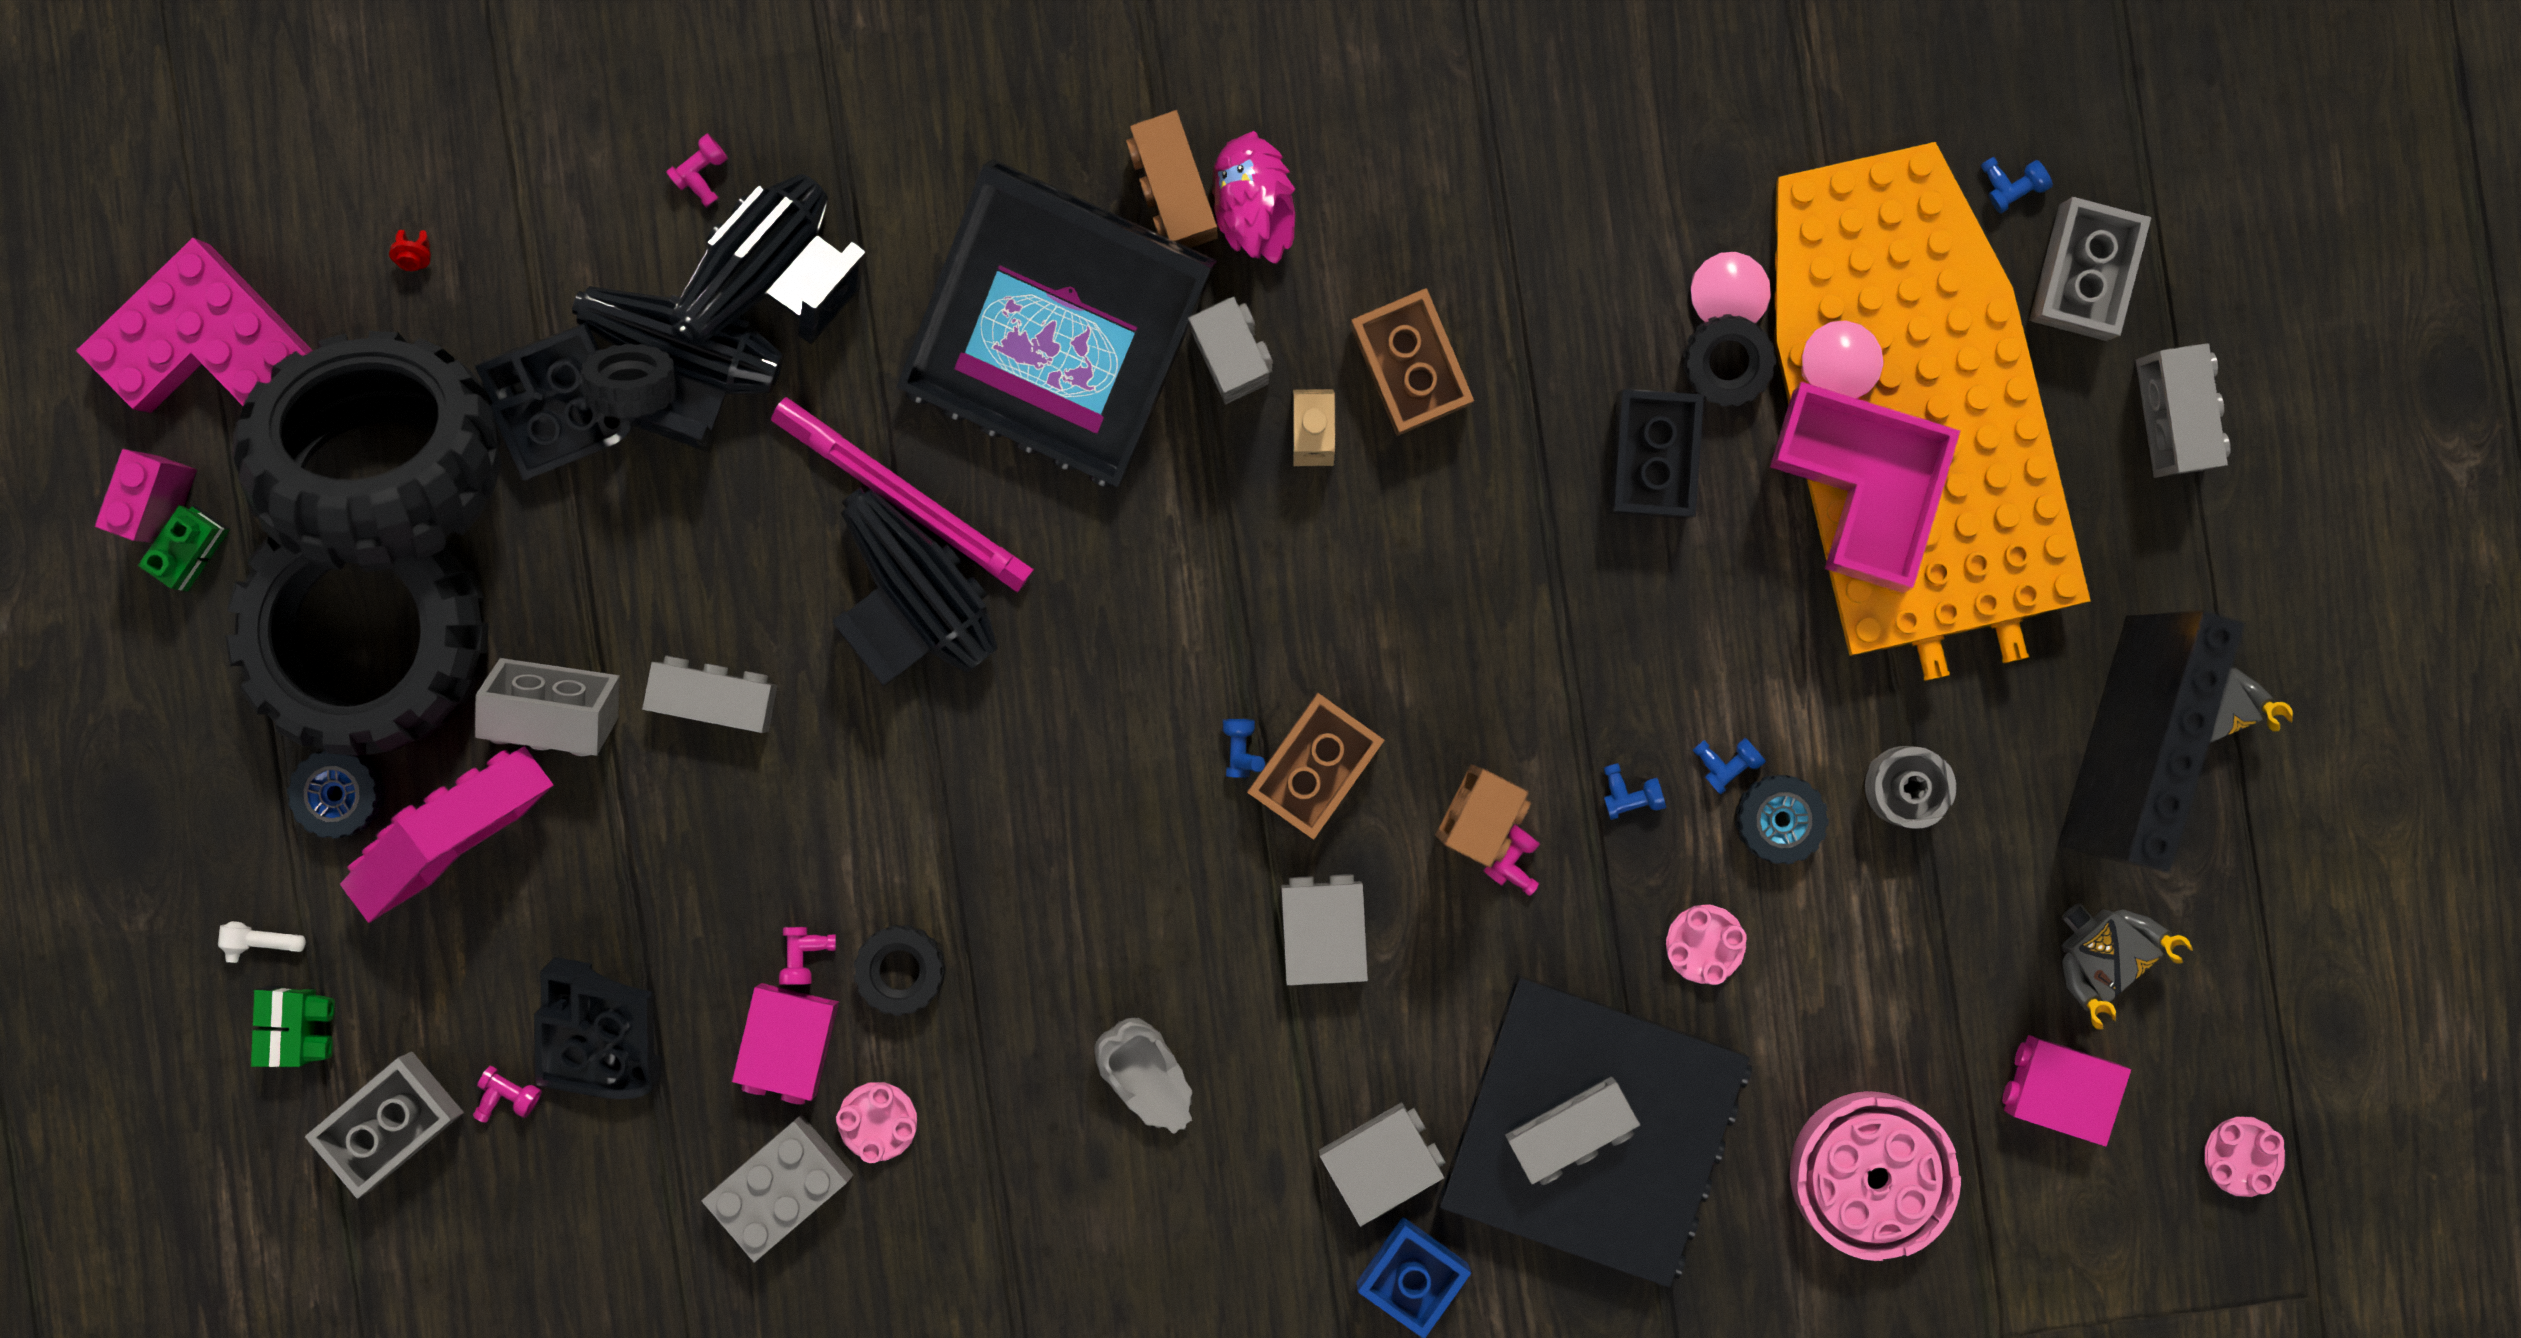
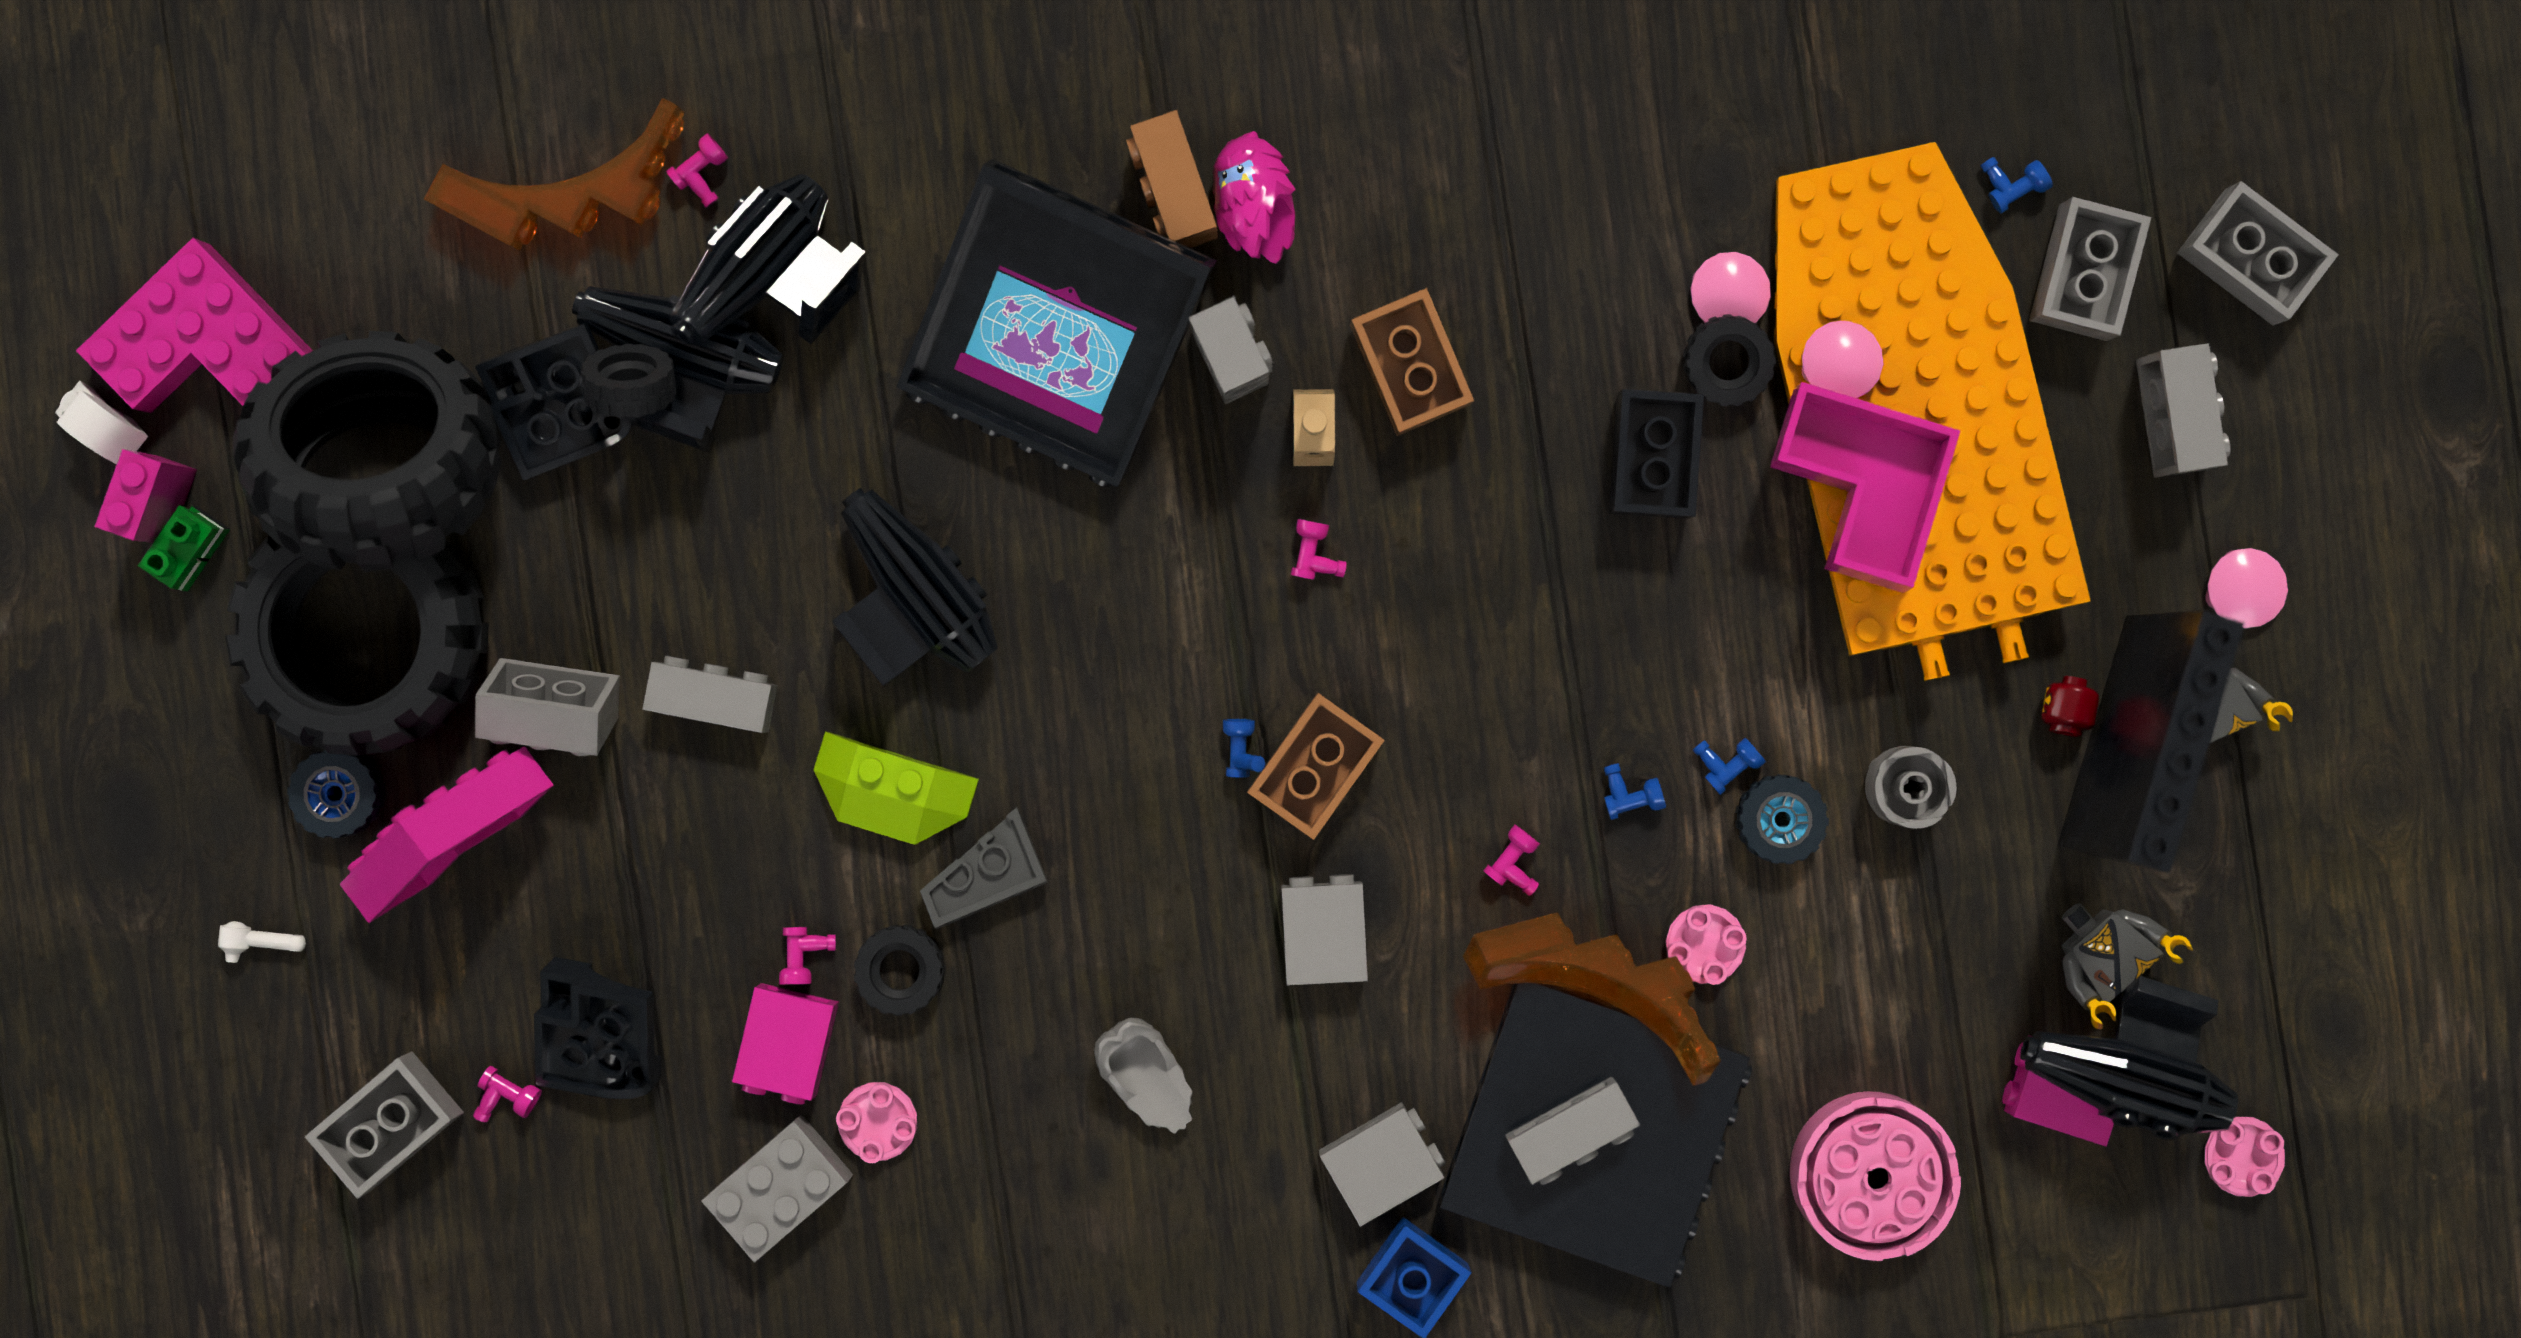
(98, 424): none -> white brick
(296, 1012): green hips -> none
(410, 254): red plate -> none
(571, 204): none -> clear orange arch
(890, 790): none -> lime wedge
(901, 494): dark pink piece -> none
(987, 874): none -> dark grey wing
(1307, 561): none -> dark pink piece
(1483, 816): medium nougat brick -> none
(1653, 993): none -> clear orange arch
(2070, 707): none -> dark red head
(2148, 1070): none -> black piece
(2247, 587): none -> bright pink dish
(2257, 253): none -> light grey brick

